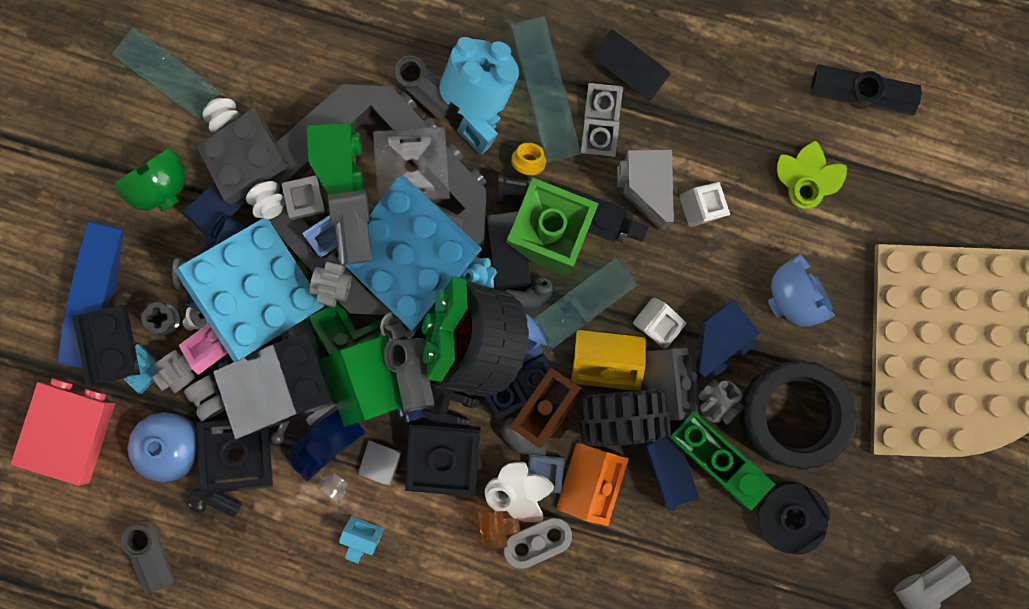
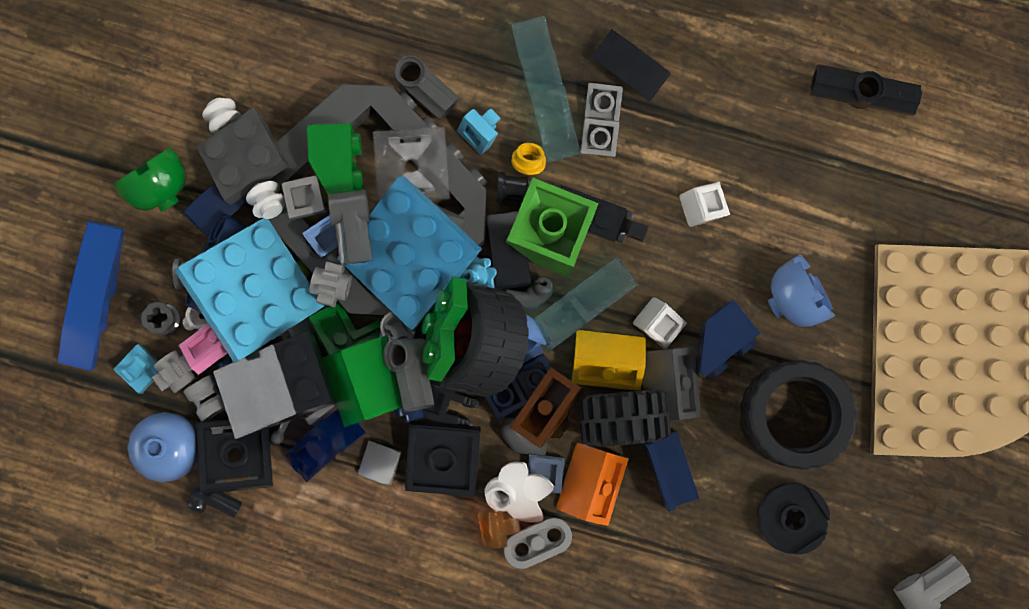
(63, 432): coral brick -> none
(106, 345): black plate -> none
(149, 560): dark grey piece -> none
(165, 72): clear light blue slope -> none
(333, 486): clear plate -> none
(360, 538): medium azure tile -> none
(479, 78): medium azure brick -> none
(649, 184): light grey slope -> none
(720, 401): light grey gear -> none
(722, 461): green slope -> none
(810, 171): lime plate -> none

